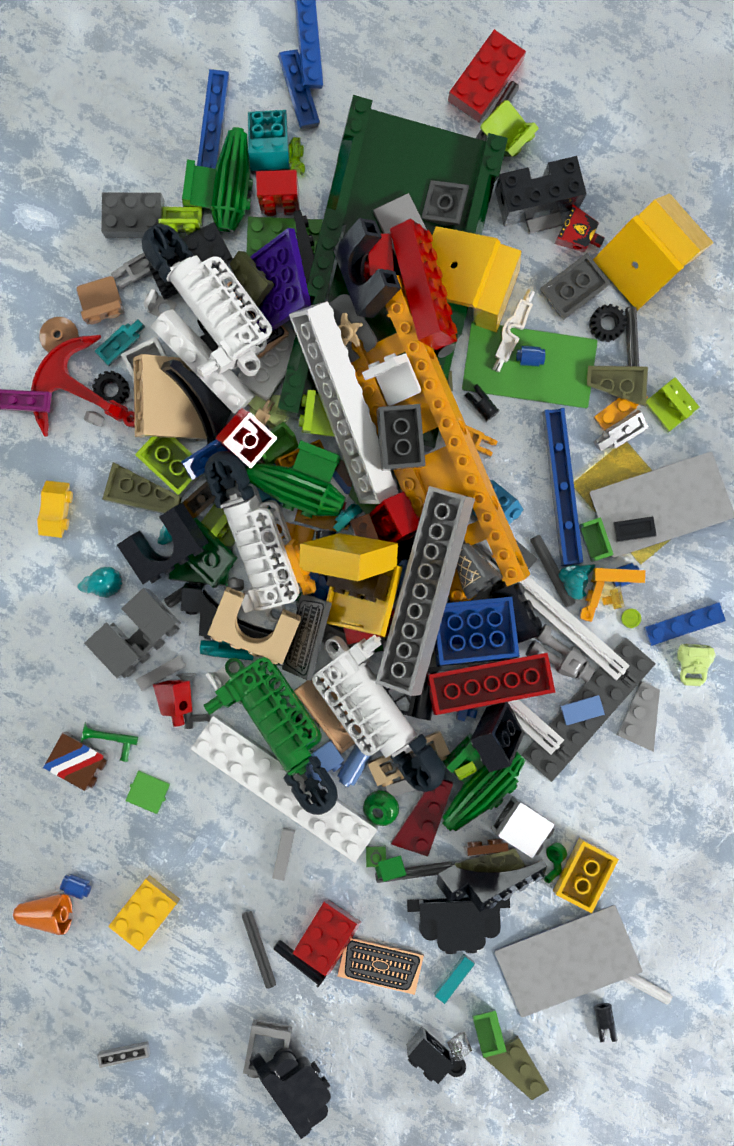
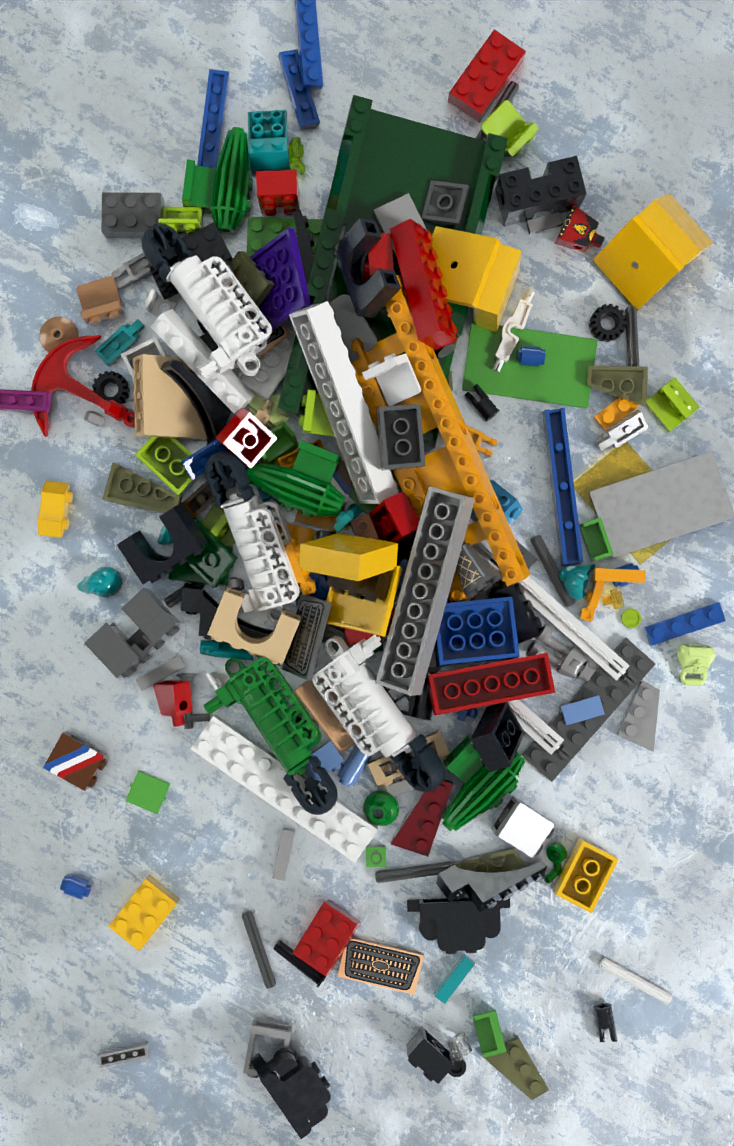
(46, 914): orange cone -> none
(127, 740): green piece -> none
(348, 330): tan animal -> none
(390, 869): green brick -> none
(465, 770): lime tile -> none
(478, 848): reddish brown plate -> none
(568, 961): flat silver piece -> none
(575, 286): dark grey plate -> none
(634, 529): black tile -> none

